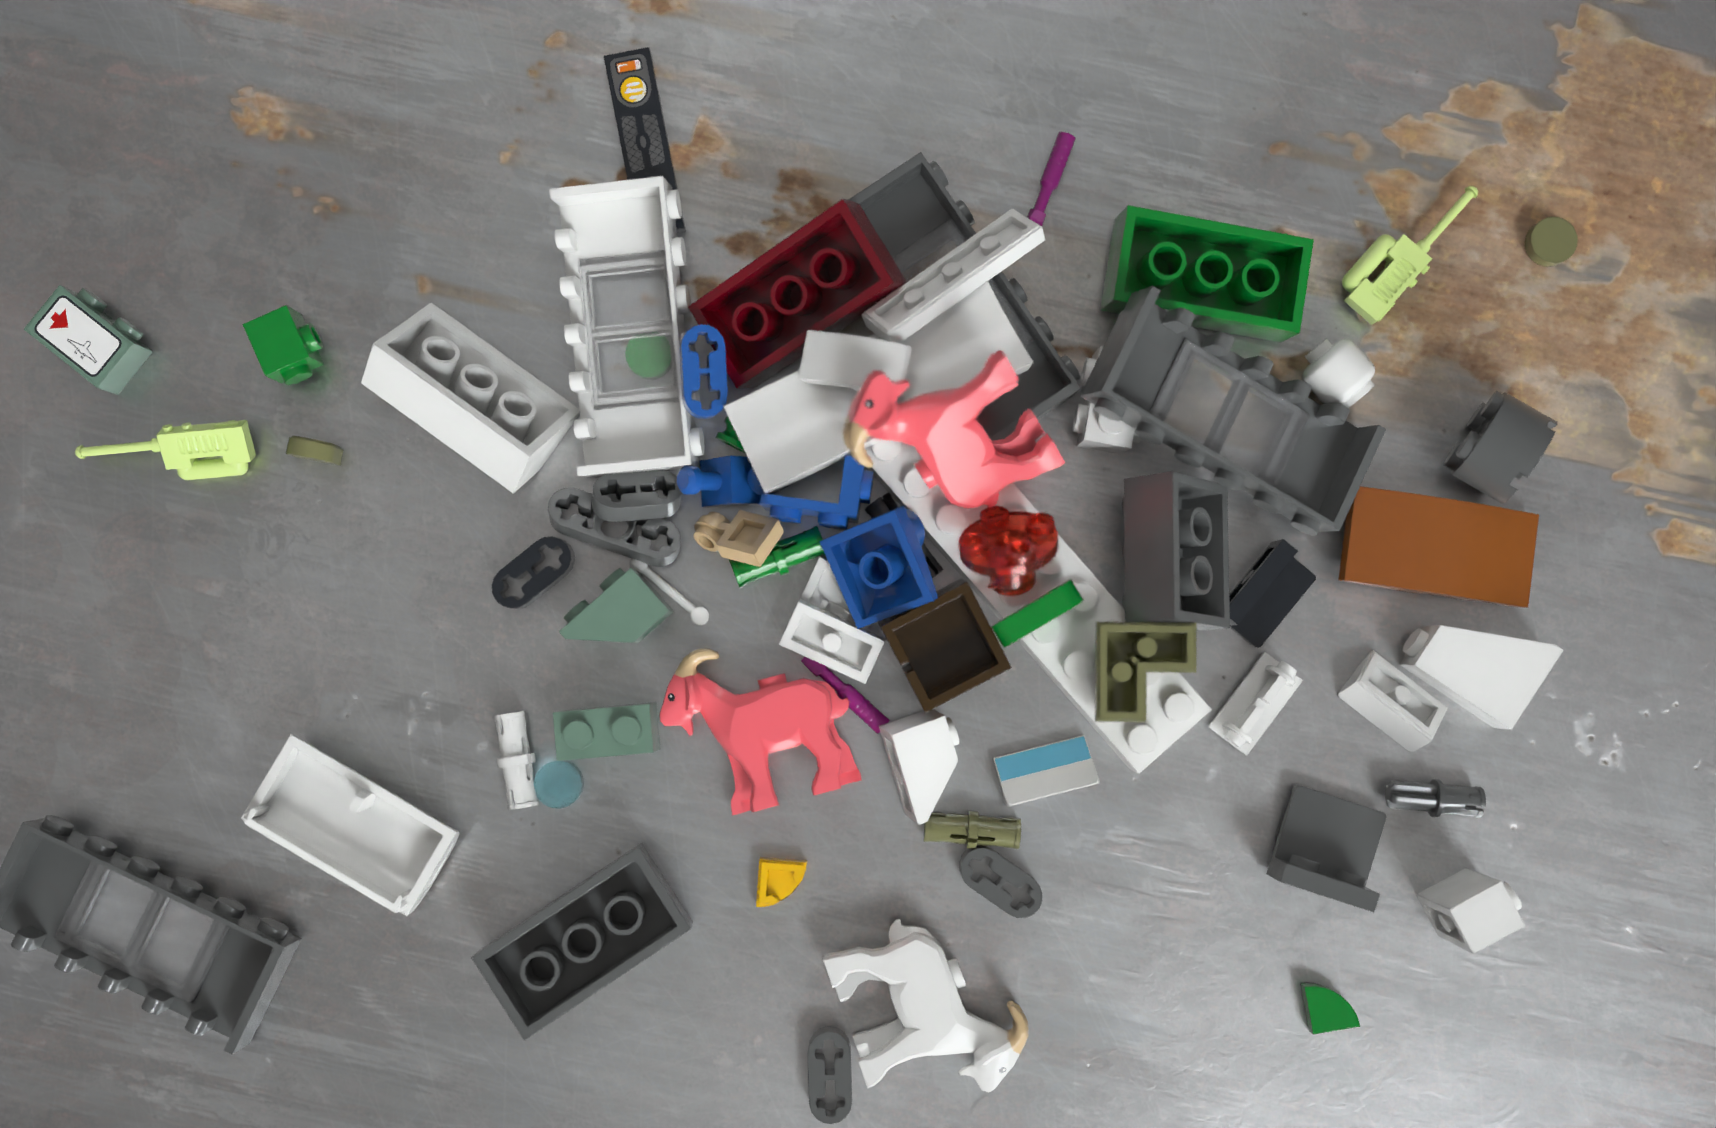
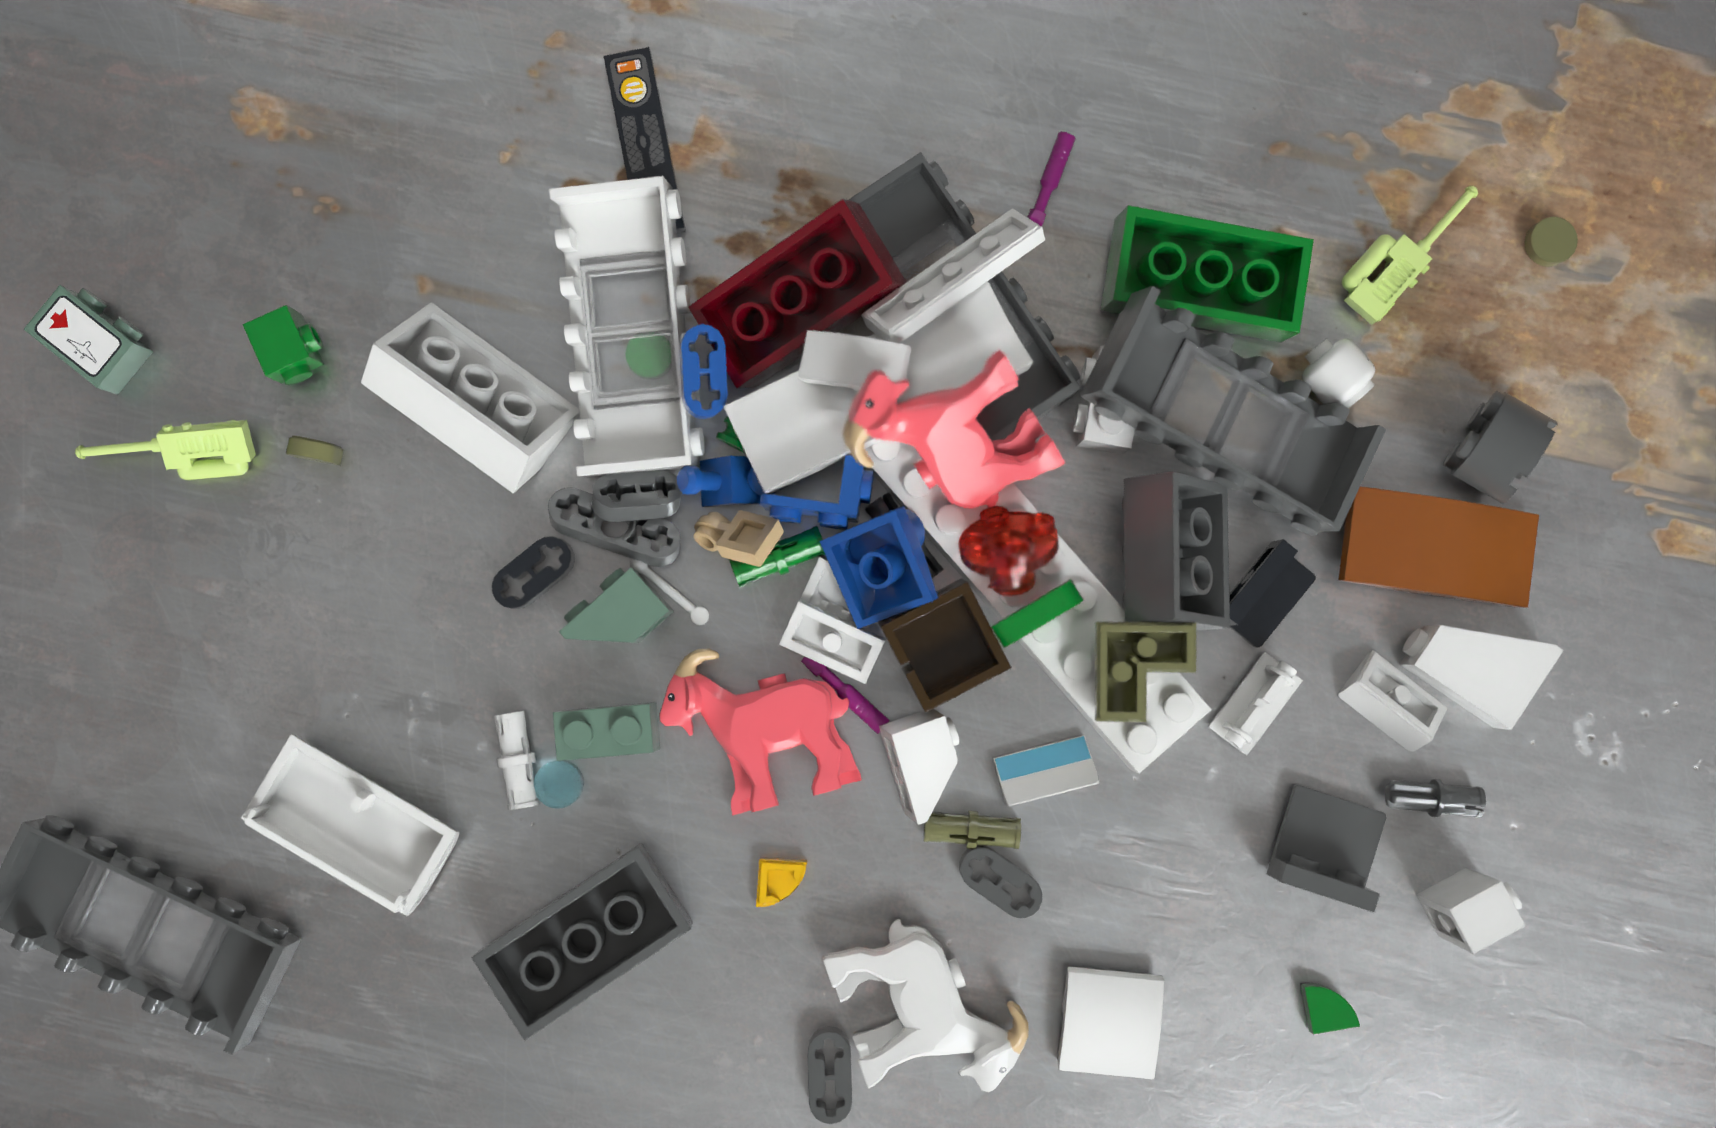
(1111, 1022): none -> white slope

